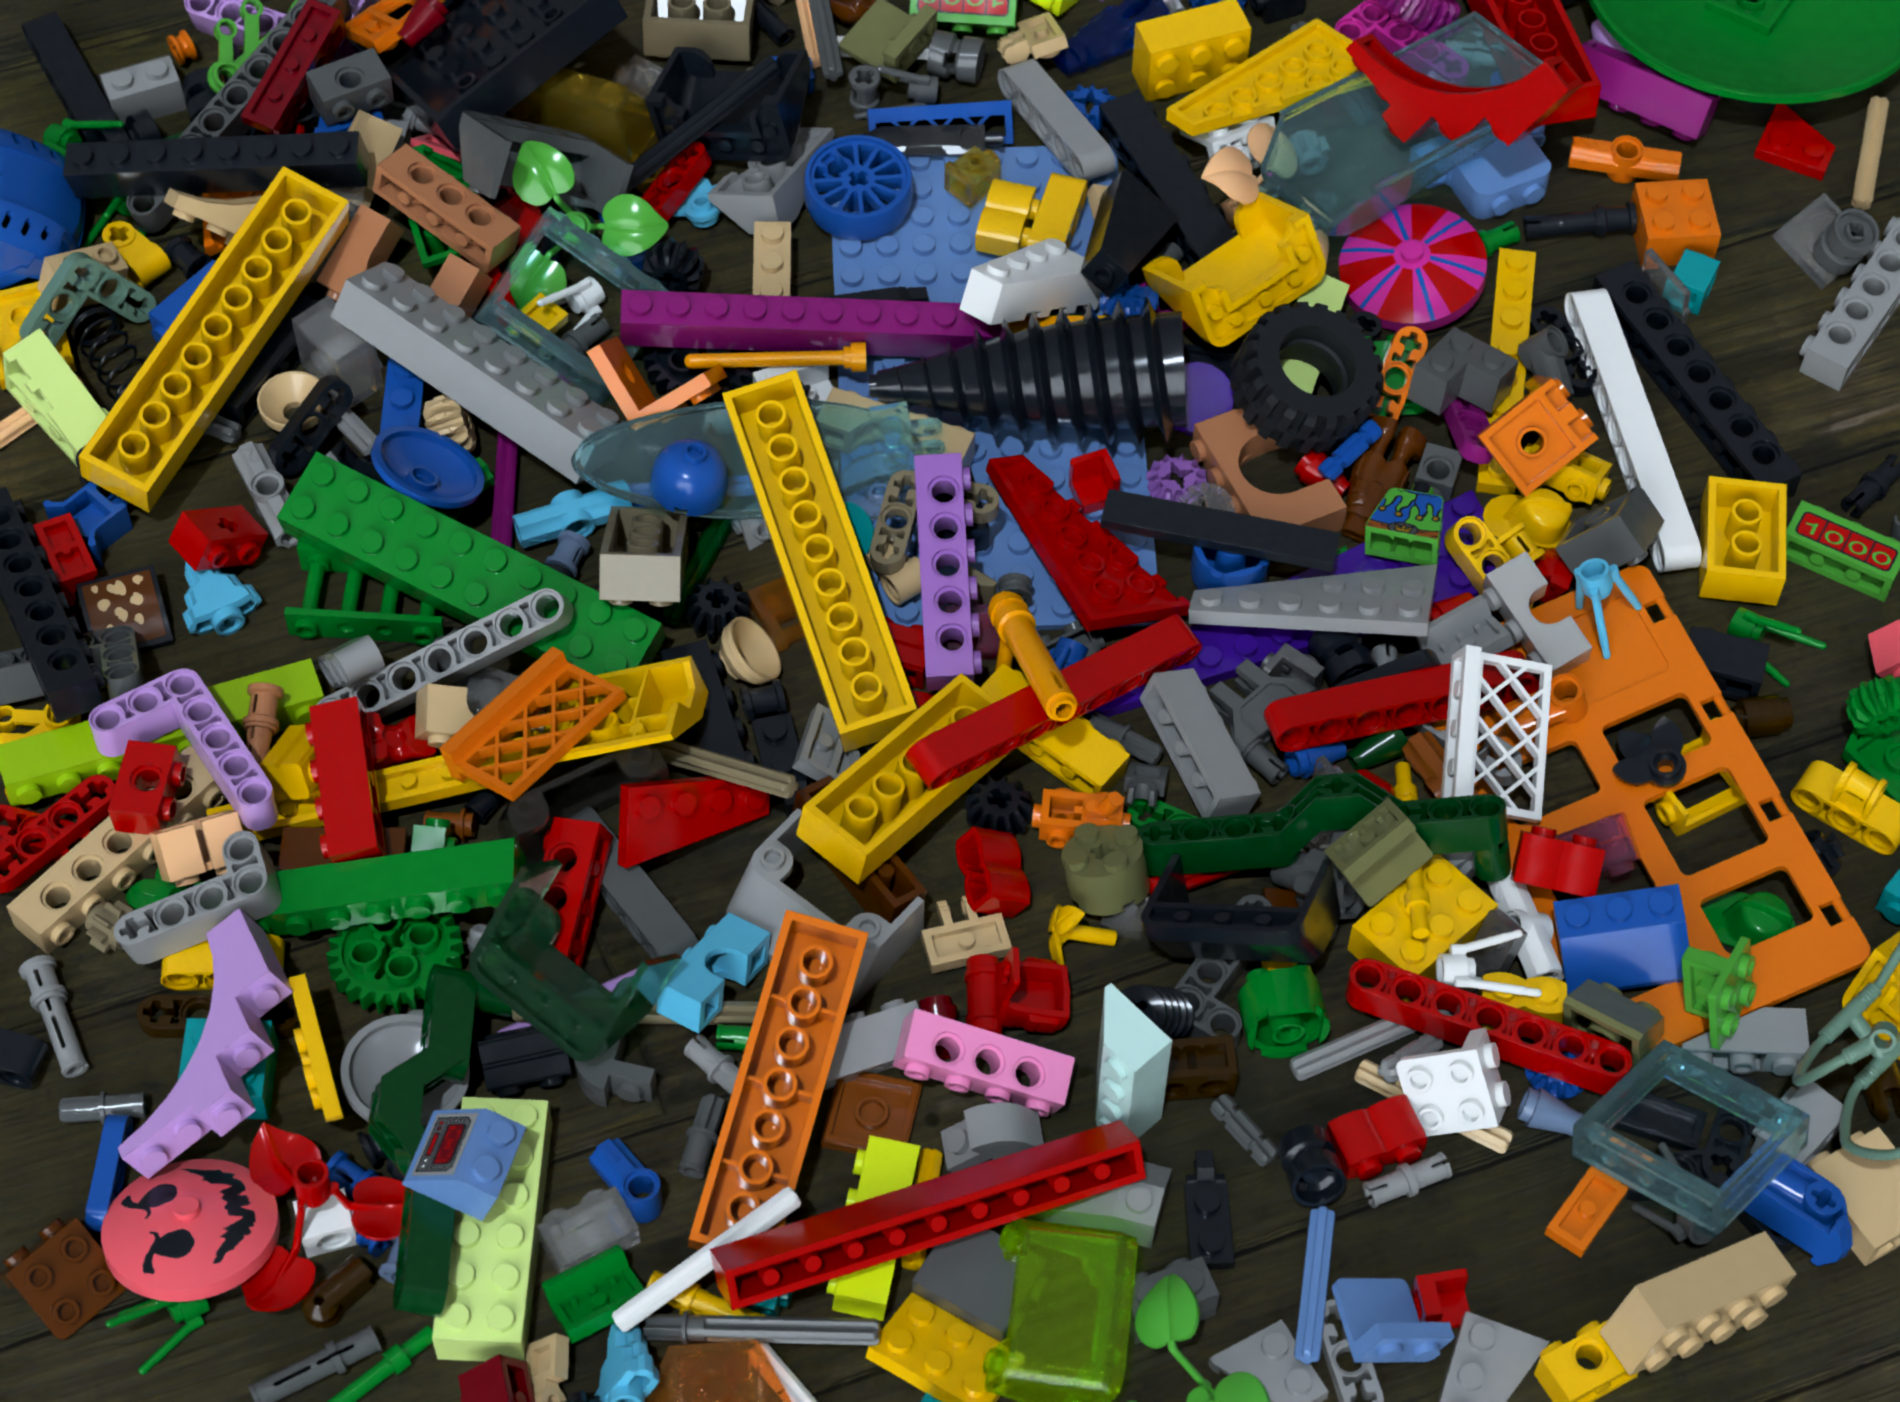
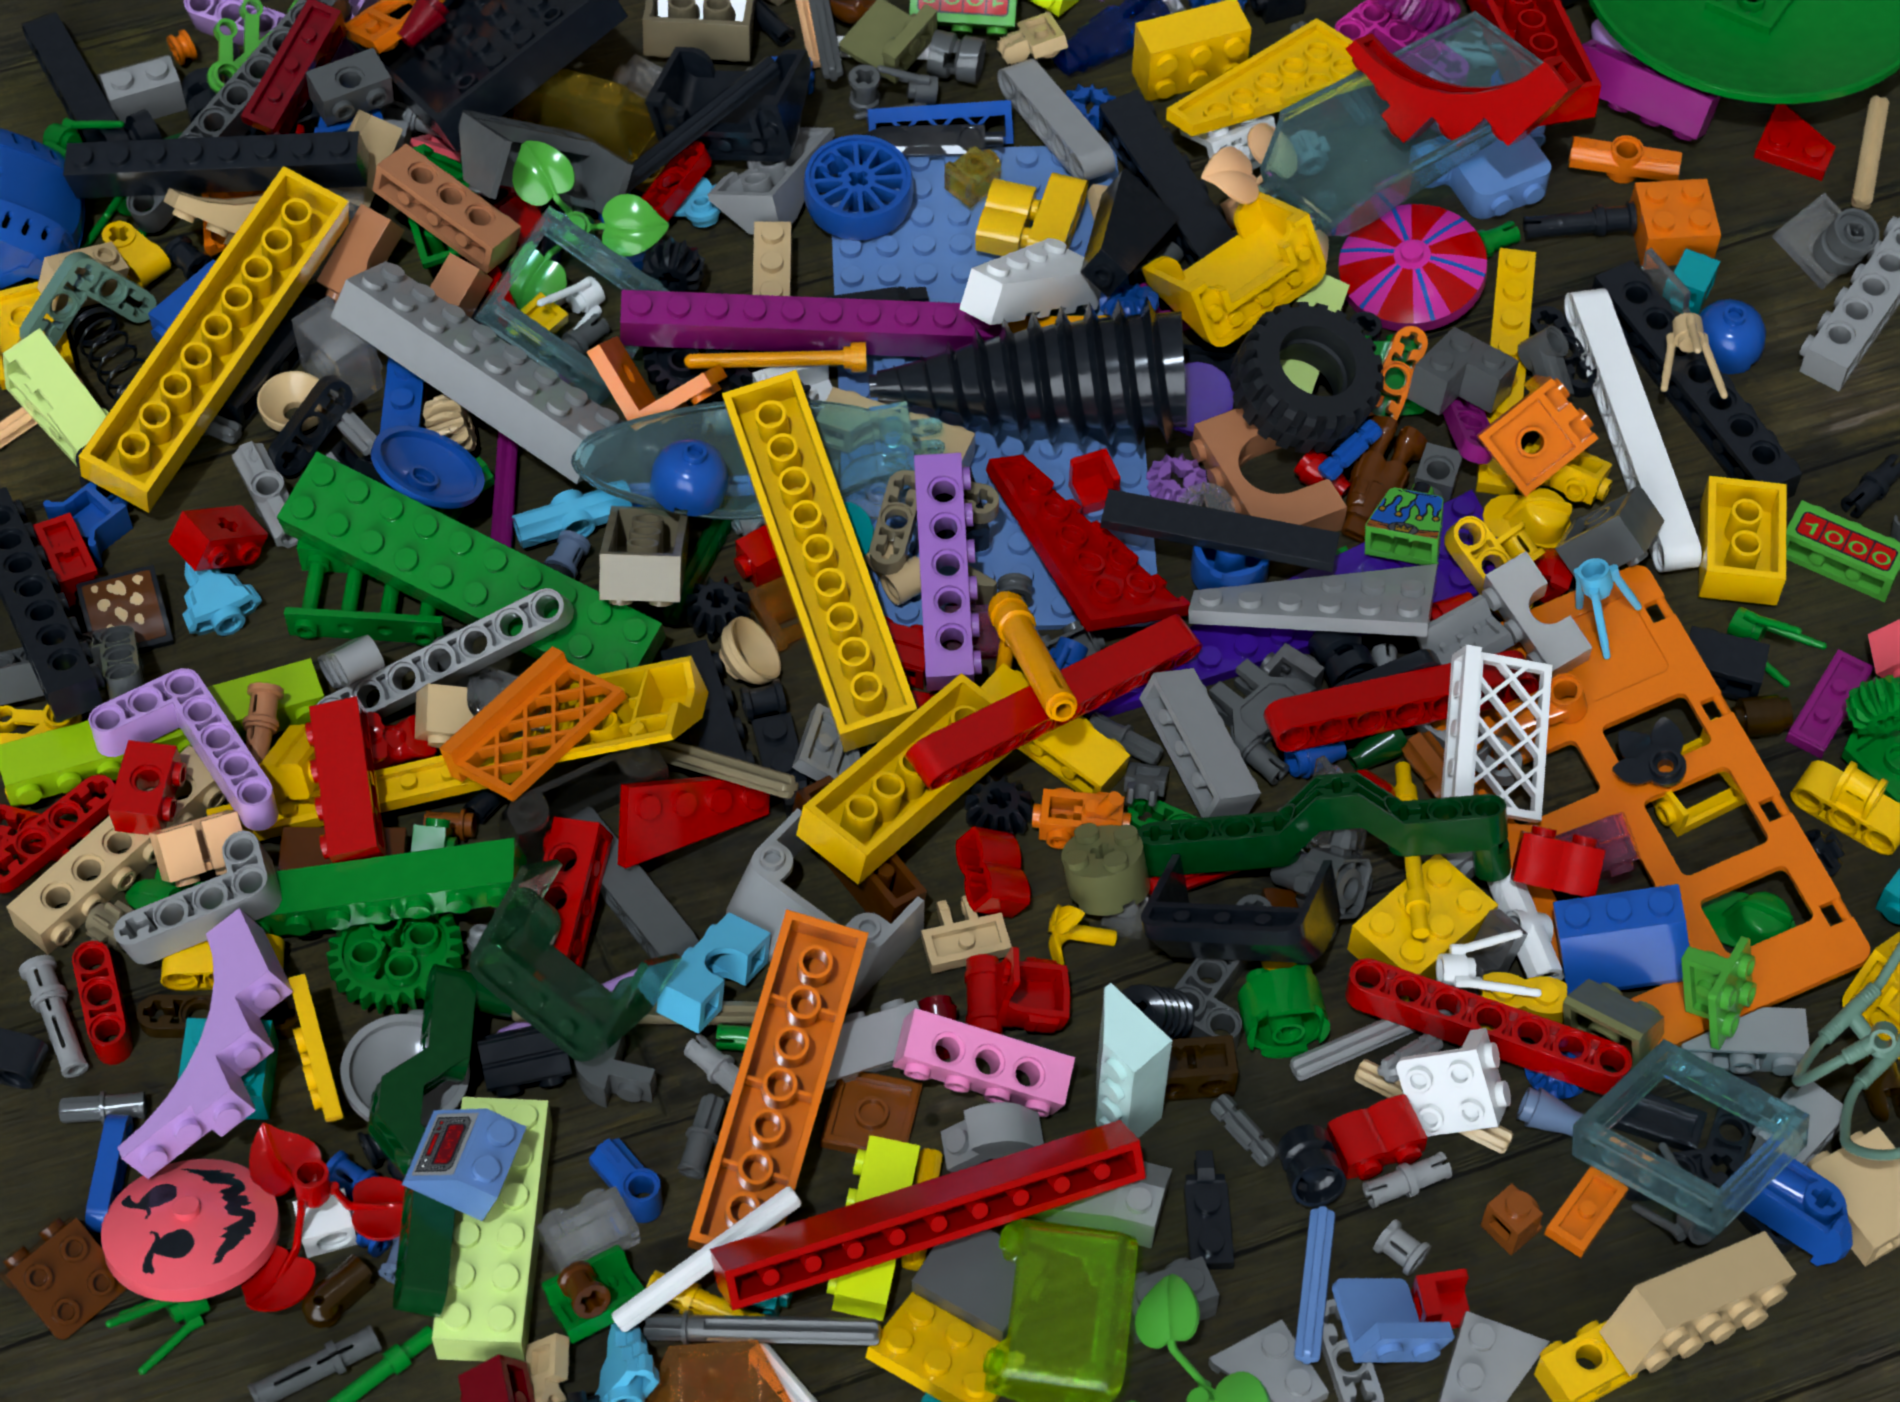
(108, 1018): none -> red beam
(587, 1294): none -> reddish brown bush
(757, 557): none -> red brick
(1379, 852): olive bracket -> none
(1402, 1247): none -> light grey bush
(1518, 1213): none -> dark orange brick
(1690, 337): none -> tan plant
(1734, 334): none -> blue cylinder
(1827, 704): none -> magenta tile

